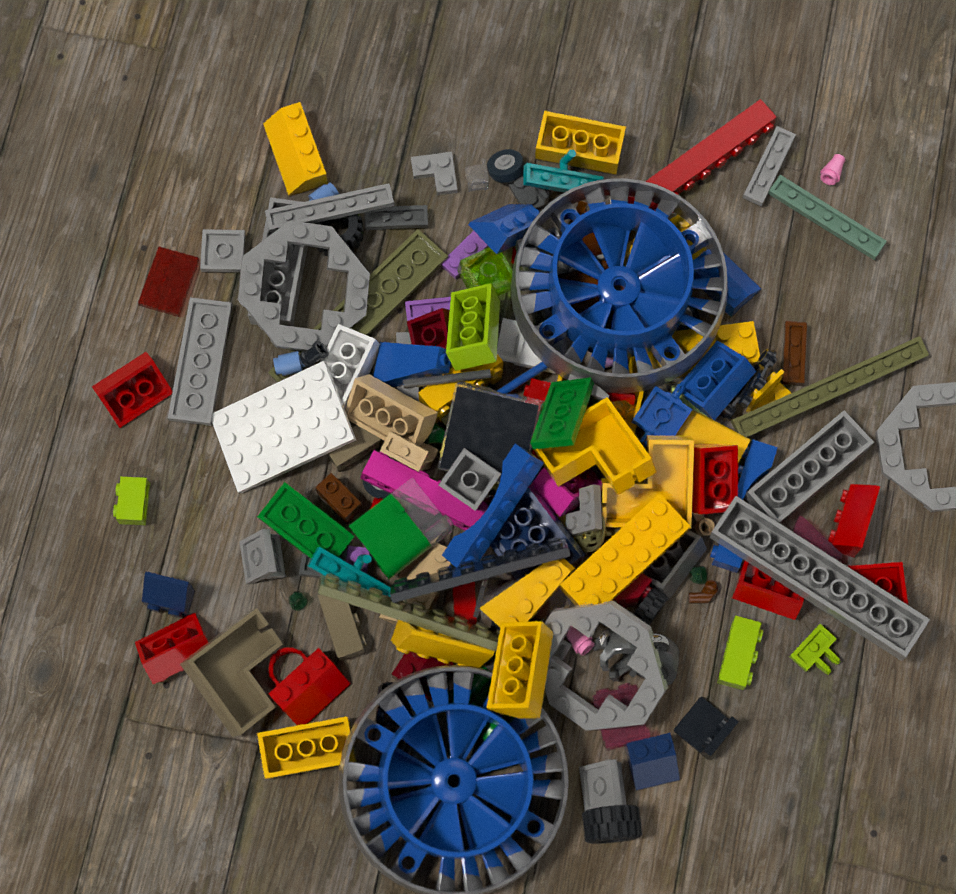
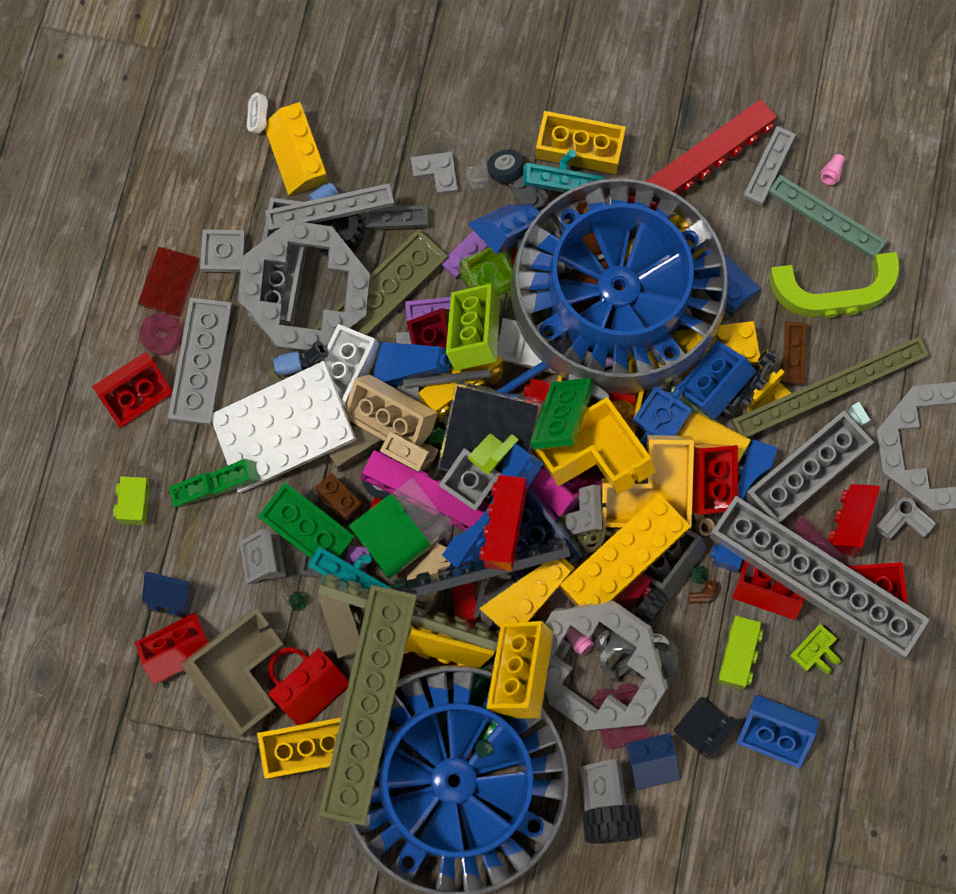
(152, 325): none -> clear pink plate
(214, 483): none -> green slope
(257, 113): none -> white plate
(367, 705): none -> olive plate
(484, 749): none -> hinge
(491, 452): none -> lime panel
(504, 523): none -> red brick
(777, 731): none -> blue slope
(834, 303): none -> lime arch
(858, 414): none -> light aqua plate
(914, 519): none -> light grey piece

